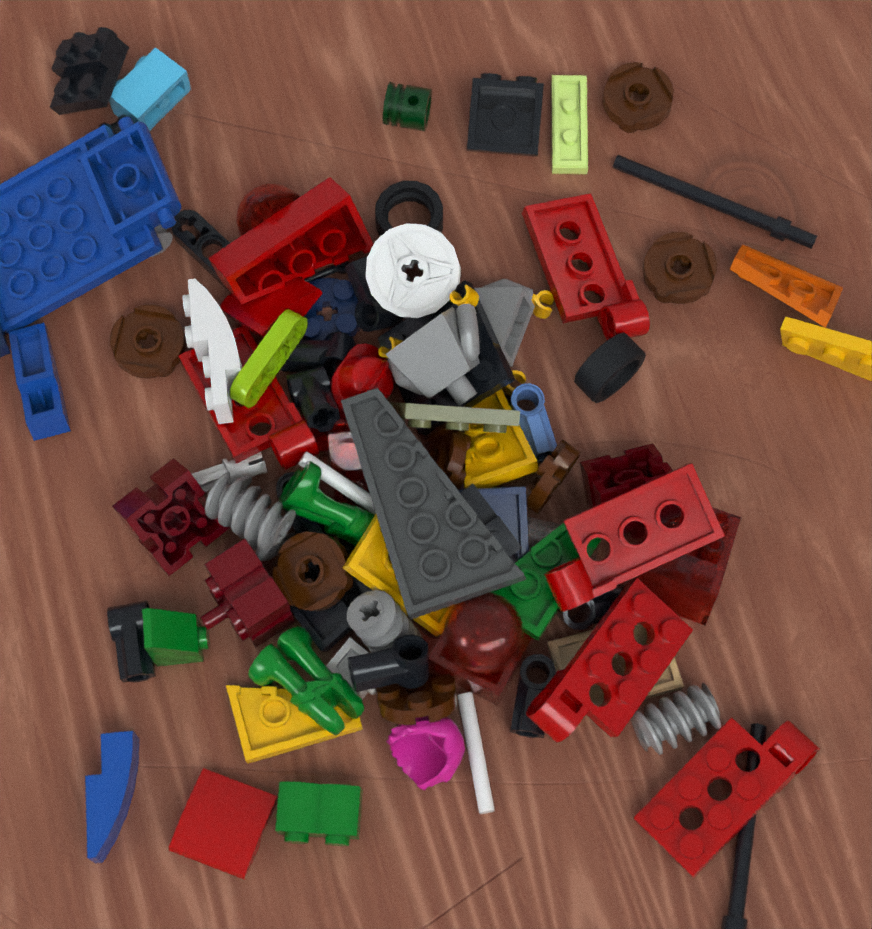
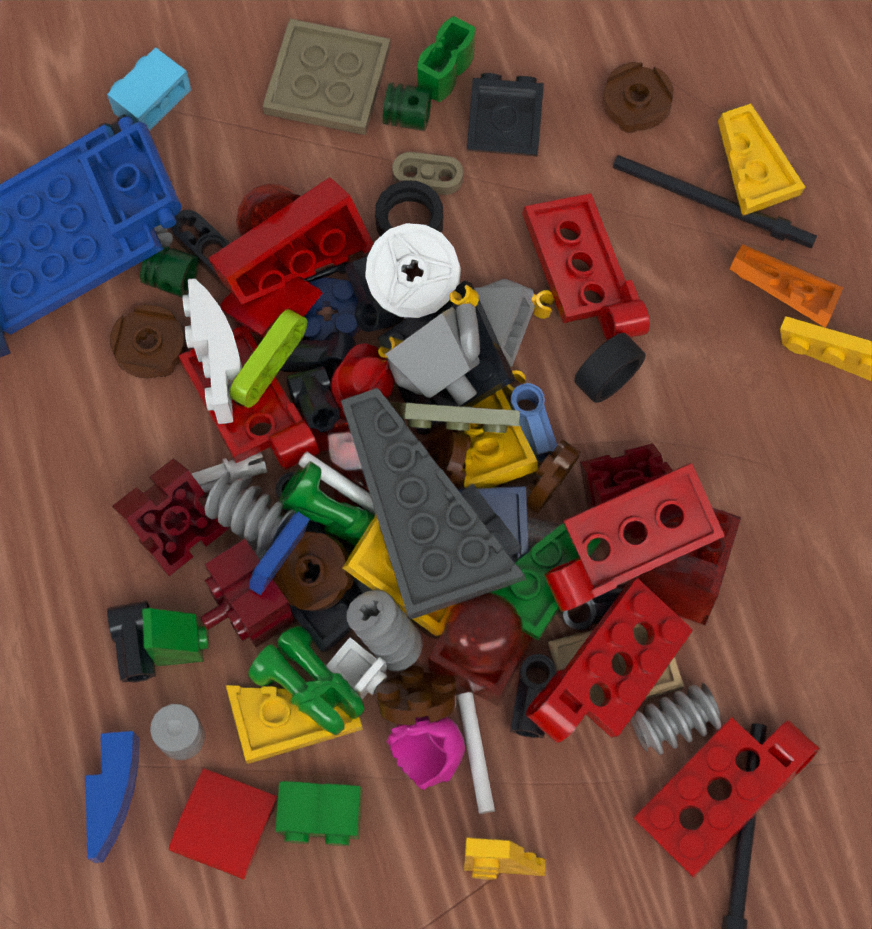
(38, 382): blue slope -> none
(87, 70): black plate -> none
(170, 271): none -> dark green piece
(177, 732): none -> light grey piece
(278, 553): none -> blue tile
(327, 76): none -> dark tan plate
(402, 664): black piece -> none
(429, 170): none -> dark tan plate
(446, 58): none -> green brick
(491, 857): none -> yellow wing
(569, 124): yellowish green tile -> none
(675, 287): reddish brown plate -> none
(756, 161): none -> yellow wing

